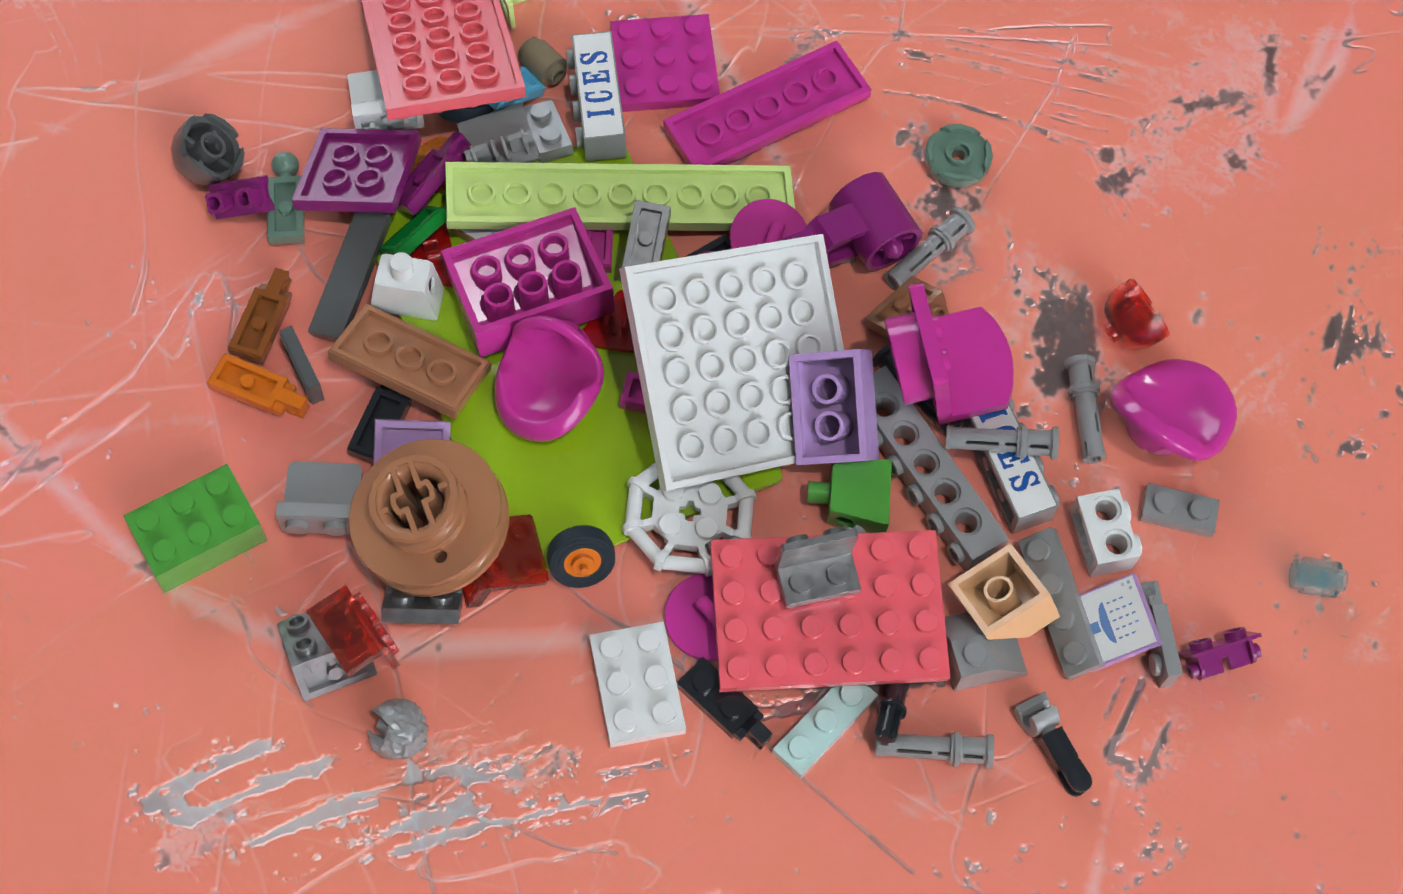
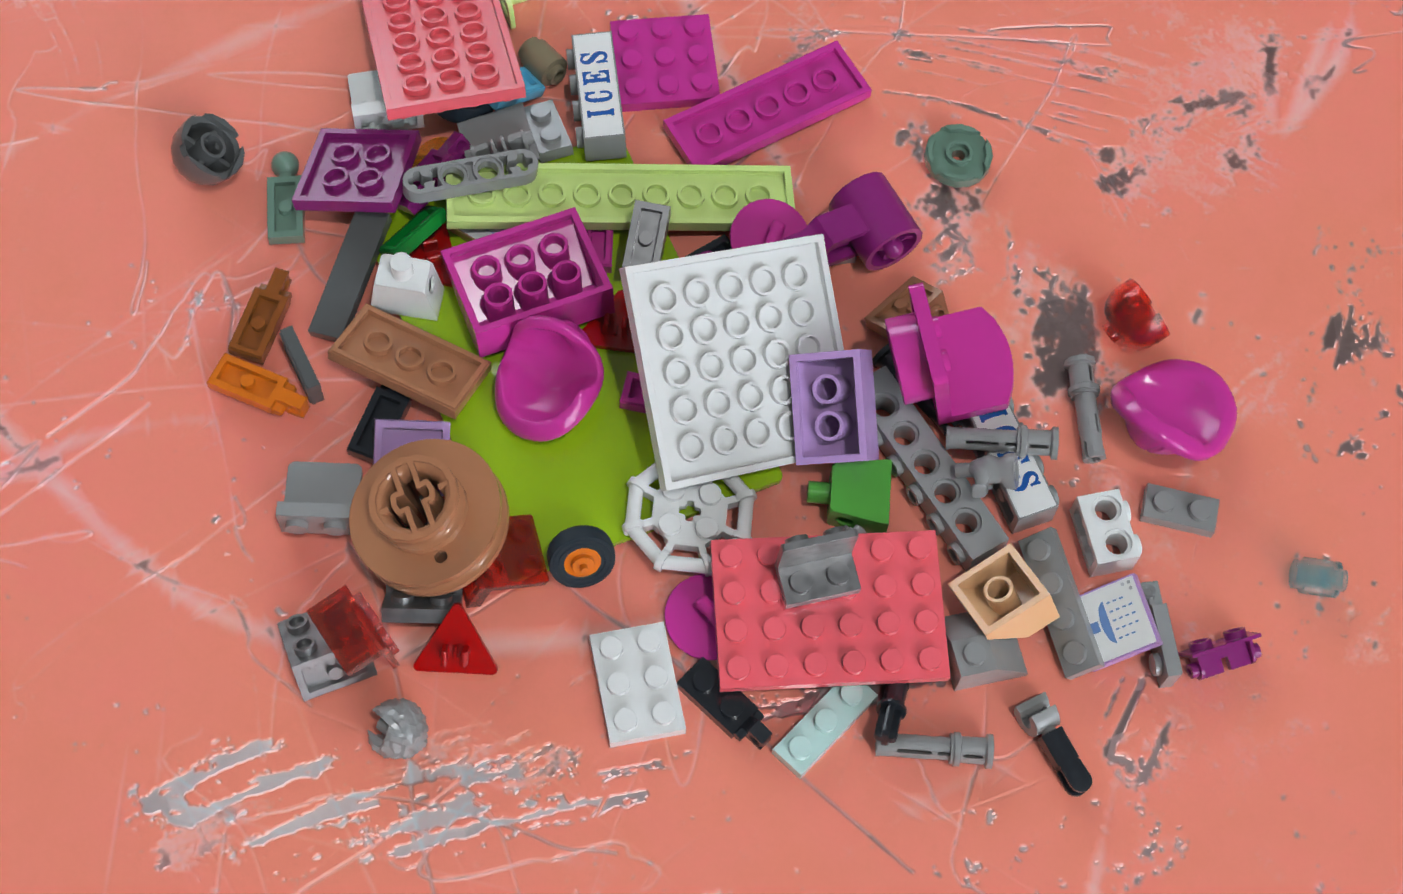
(195, 528): bright green brick -> none
(239, 197): magenta hips -> none
(456, 647): none -> red piece
(468, 170): none -> light grey beam
(940, 239): light grey pin -> none
(990, 470): none -> light grey piece

